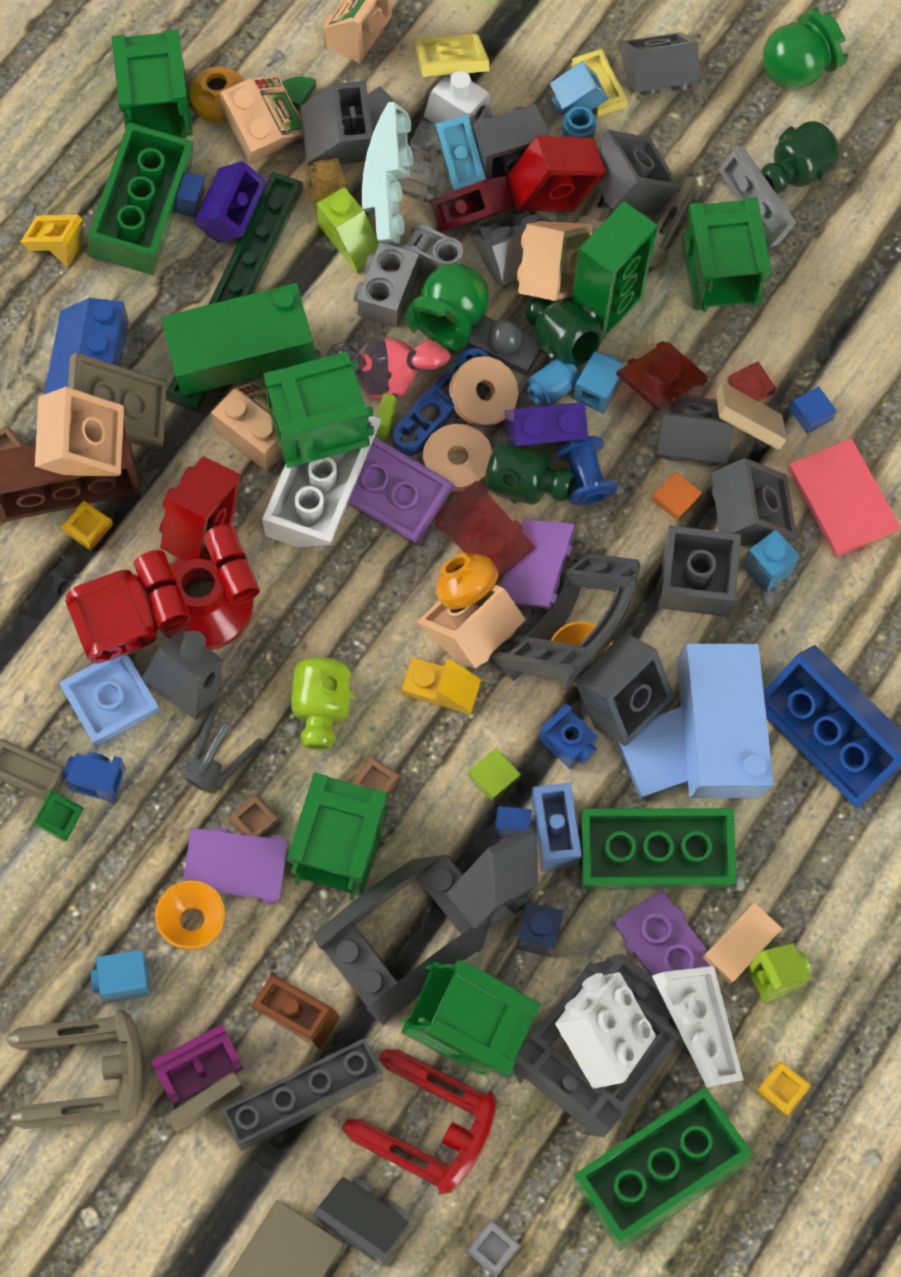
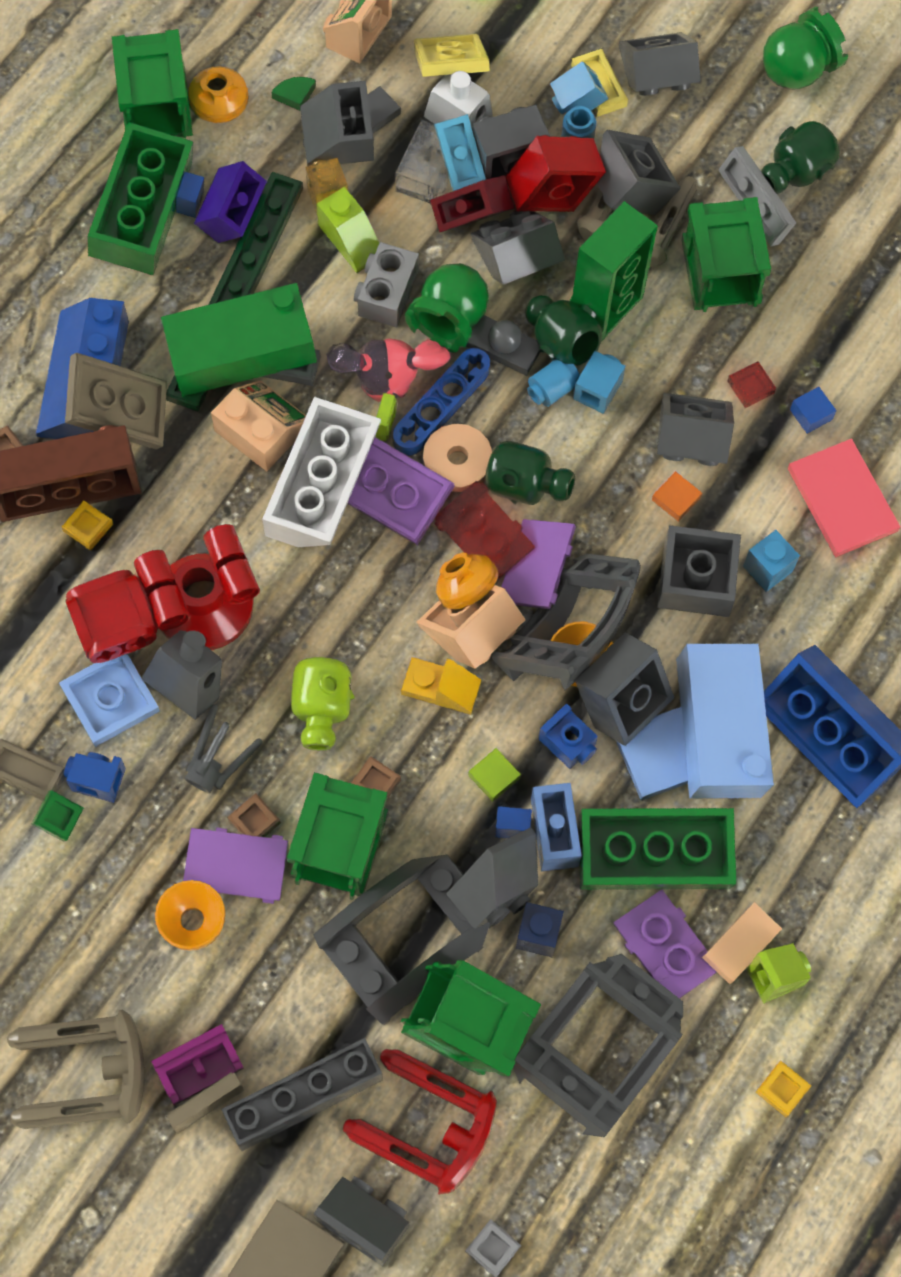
(57, 234): yellow slope -> none
(79, 434): light nougat slope -> none
(121, 976): dark azure brick -> none
(197, 505): red brick -> none
(261, 116): light nougat slope -> none
(296, 1011): dark orange slope -> none
(318, 409): green container -> none
(385, 162): light aqua slope -> none
(433, 248): light grey piece -> none
(501, 384): light nougat tile -> none
(546, 424): dark purple brick -> none
(550, 258): light nougat slope -> none
(585, 466): blue hose -> none
(605, 1029): white brick -> none
(662, 375): clear red piece -> none
(662, 1169): green brick -> none
(701, 1018): white wing -> none
(751, 416): tan tile -> none
(753, 501): dark grey slope -> none

